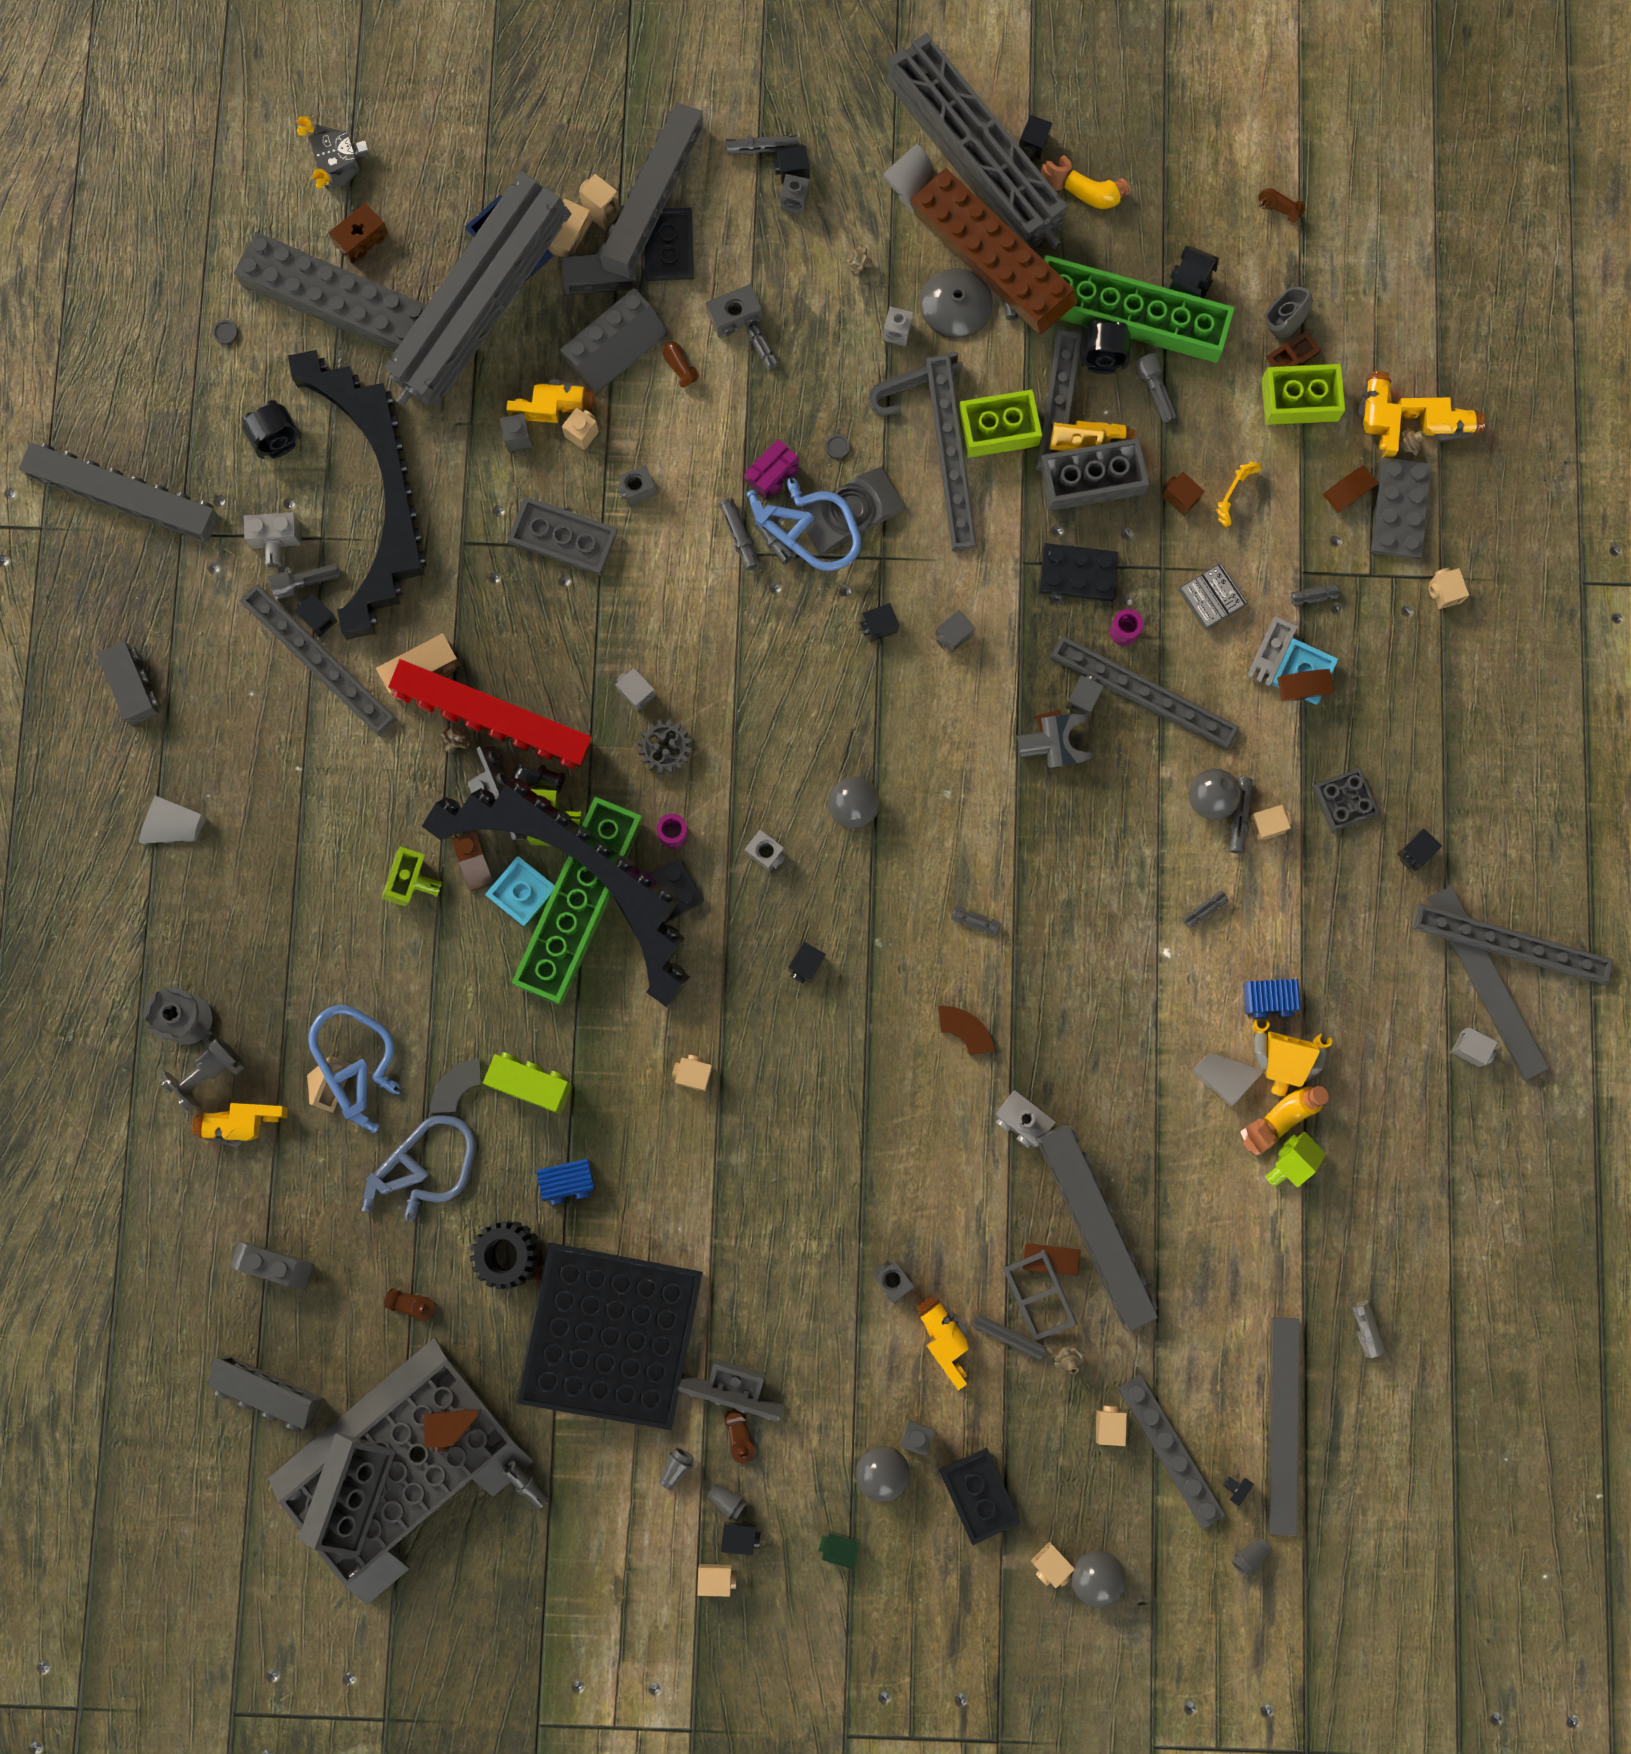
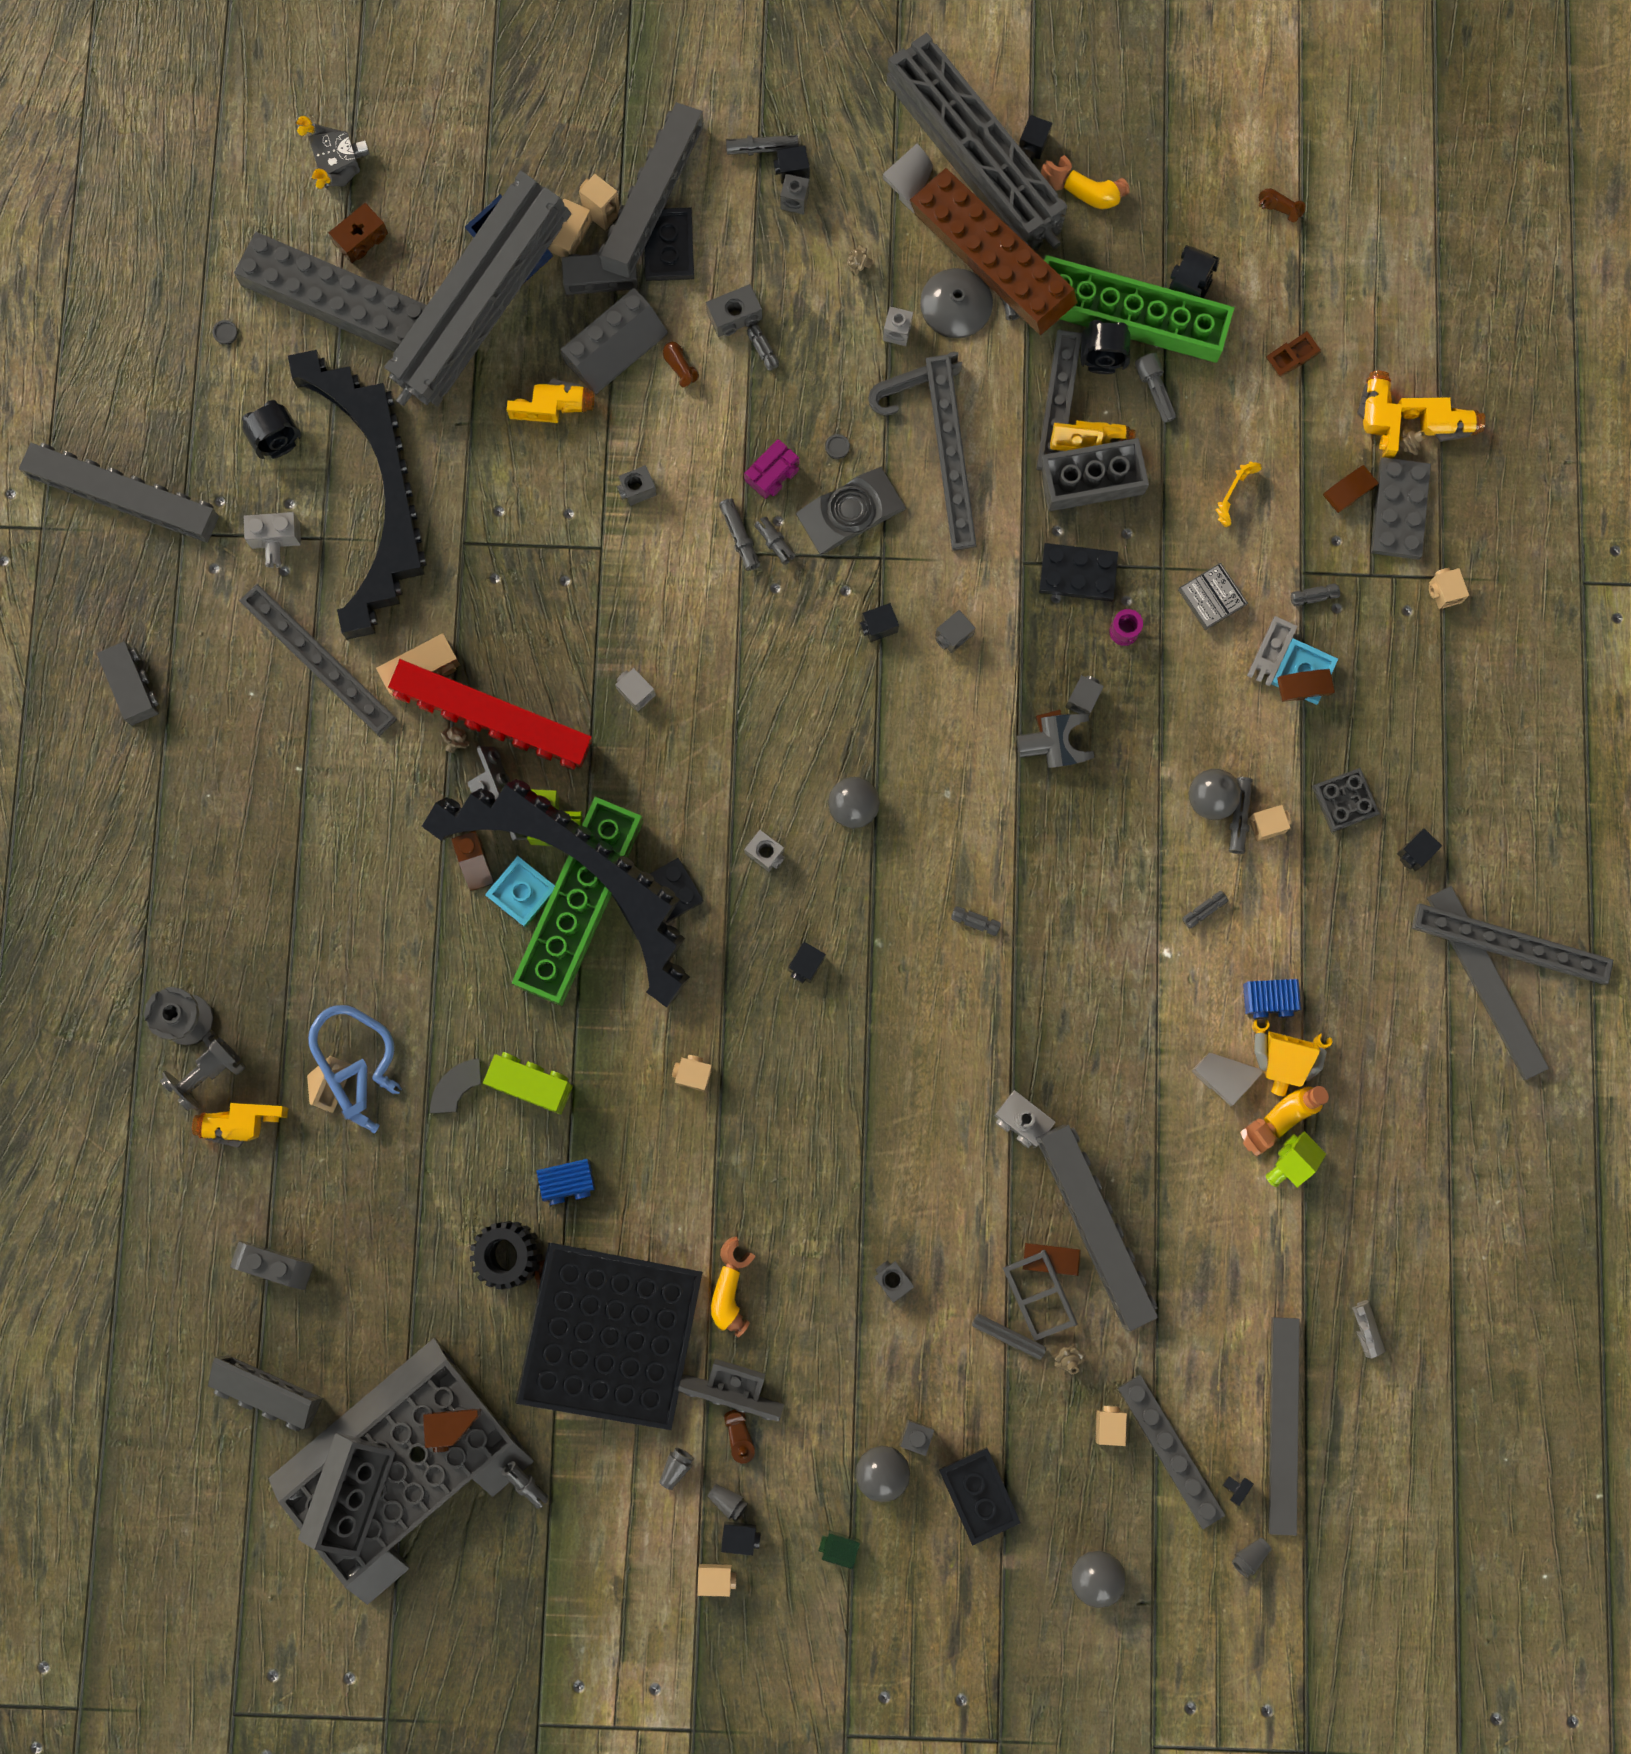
(170, 823): light grey slope -> none
(285, 583): dark grey piece -> none
(315, 614): black brick -> none
(375, 1182): sand blue piece -> none
(405, 878): lime brick -> none
(412, 1305): reddish brown piece -> none
(515, 432): dark grey brick -> none
(542, 777): black connector -> none
(562, 535): dark grey plate -> none
(580, 428): tan brick -> none
(650, 750): dark grey gear -> none
(672, 831): magenta piece -> none
(723, 1305): none -> yellow piece
(763, 517): medium blue piece -> none
(948, 1338): yellow plate -> none
(967, 1028): reddish brown tile -> none
(1000, 423): lime brick -> none
(1052, 1567): tan brick -> none
(1145, 692): dark grey tile -> none
(1182, 493): reddish brown brick -> none
(1289, 311): dark grey piece -> none
(1303, 394): lime brick -> none
(1475, 1047): light grey brick -> none

